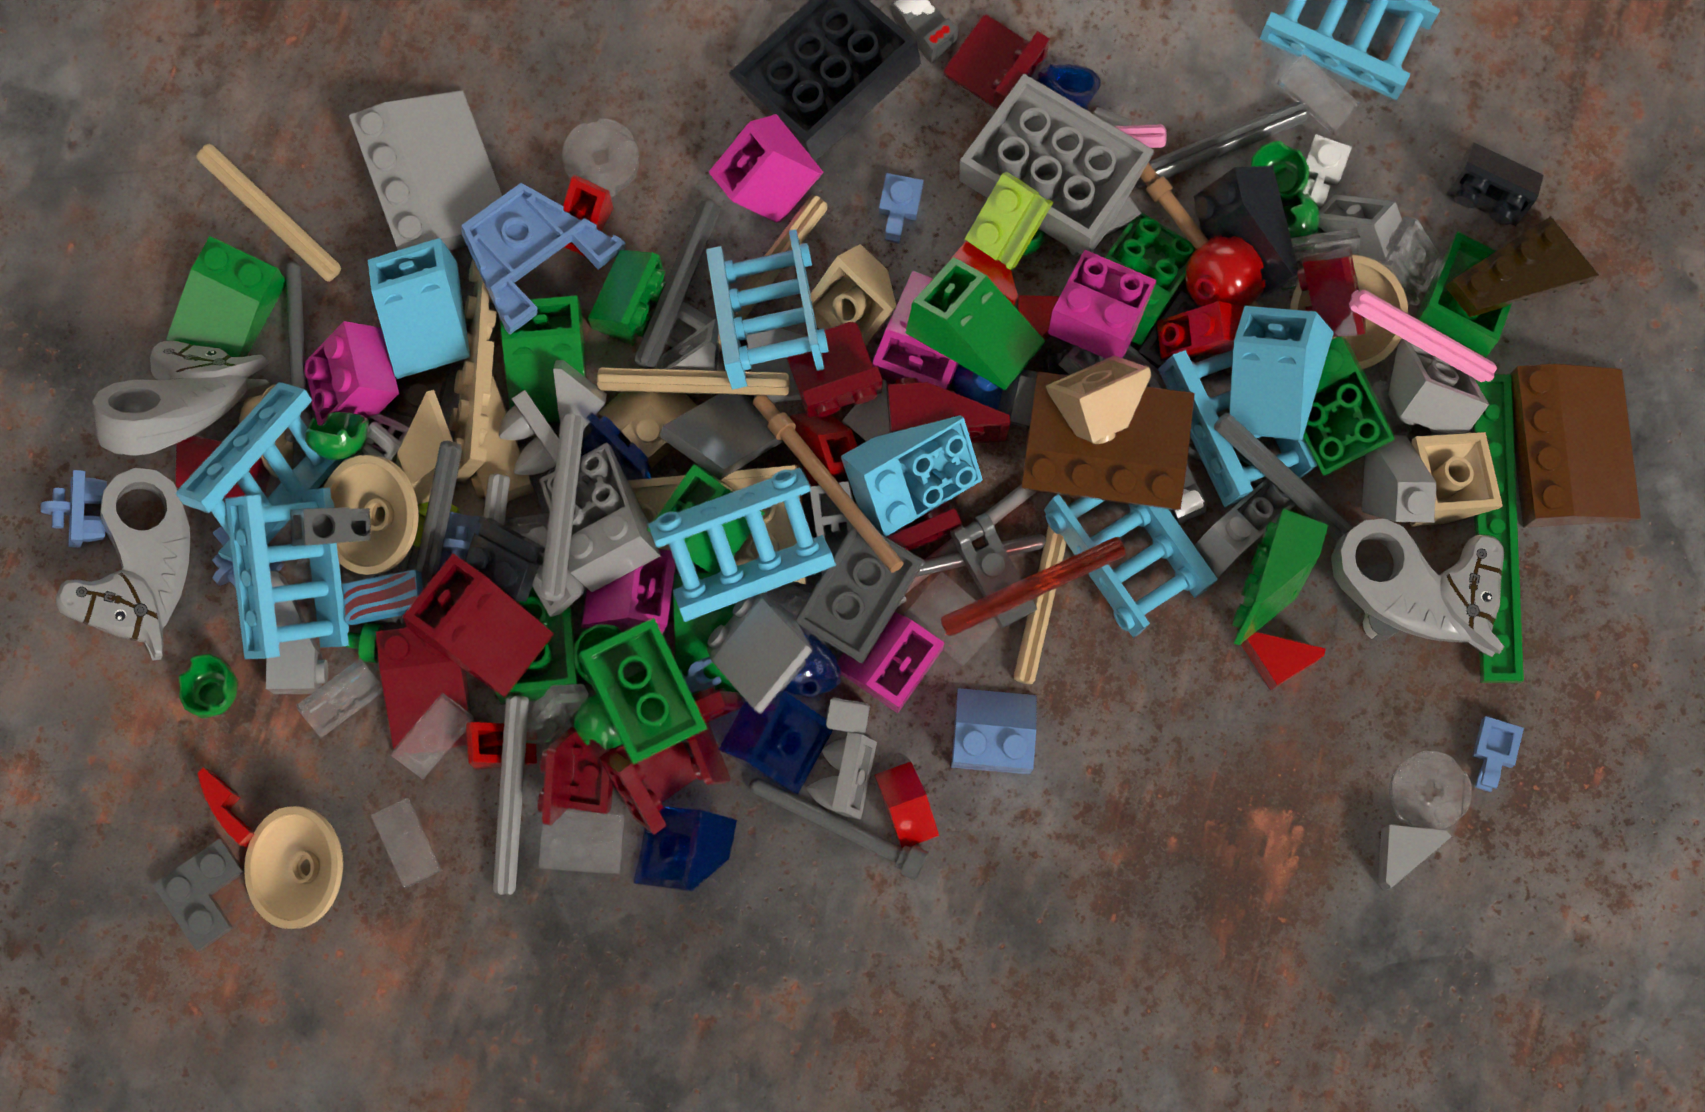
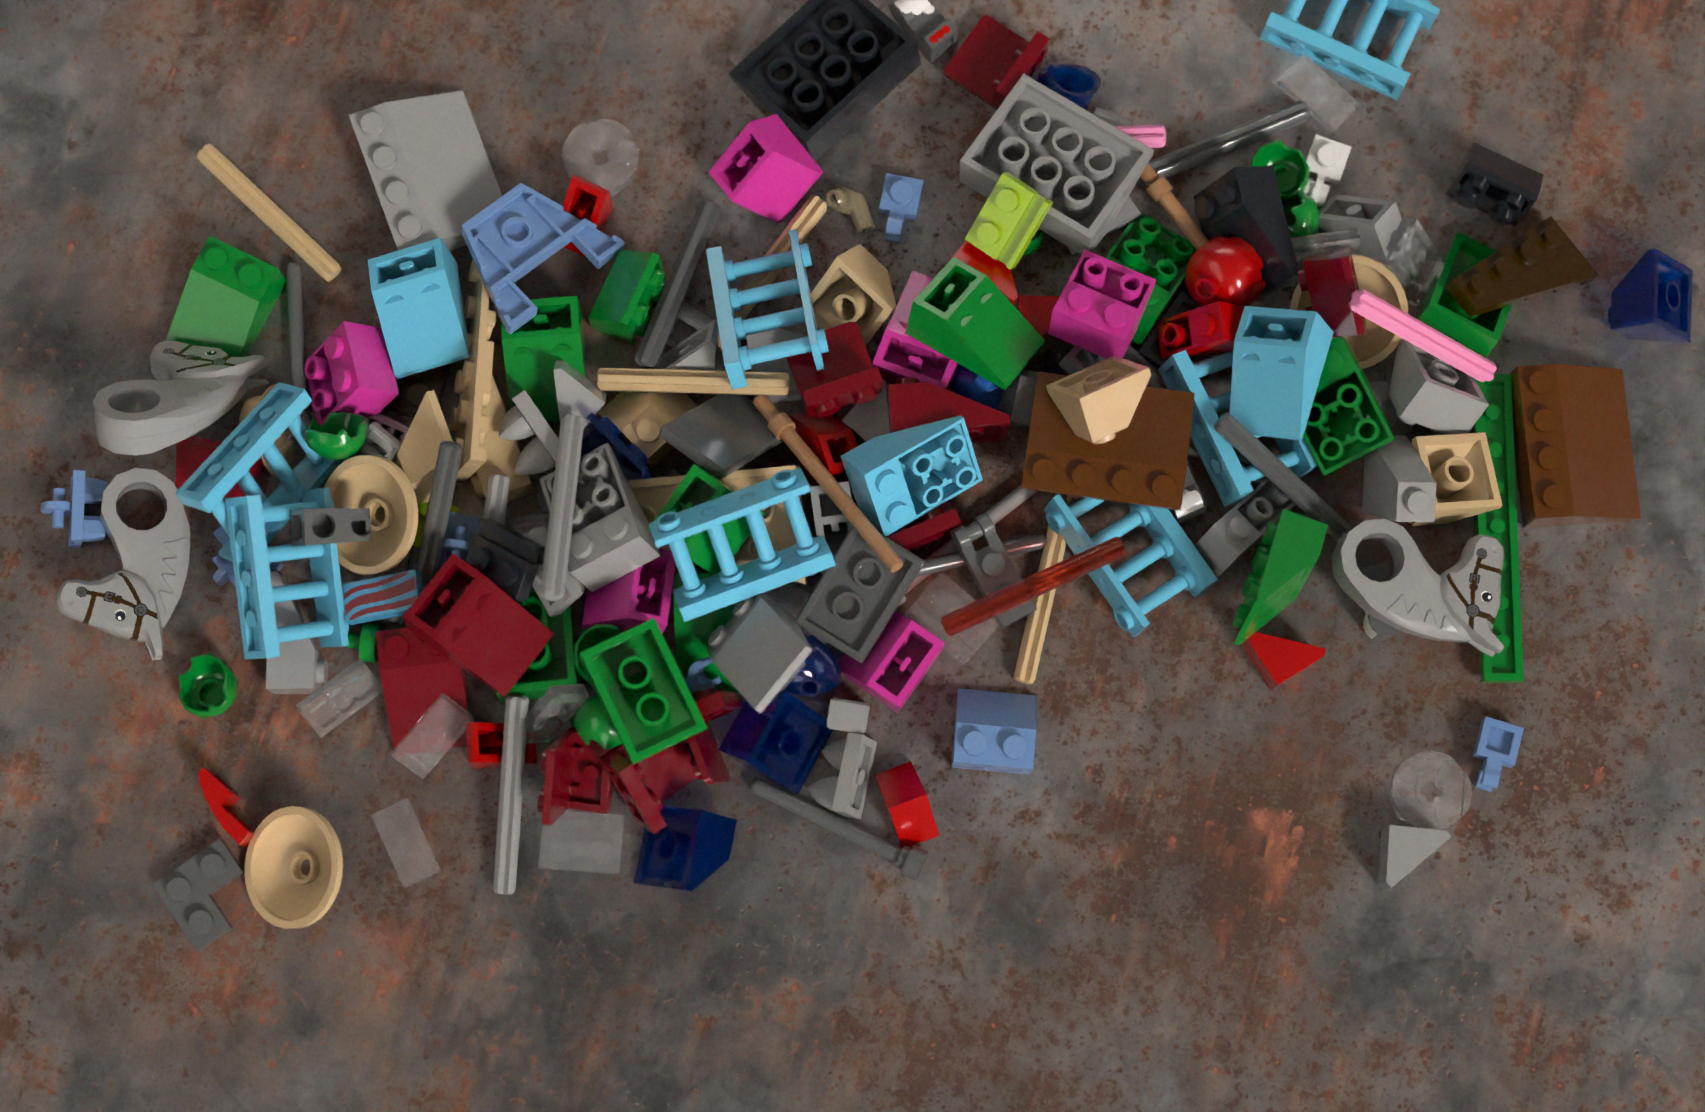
(851, 204): none -> dark tan arm
(1653, 301): none -> clear blue slope

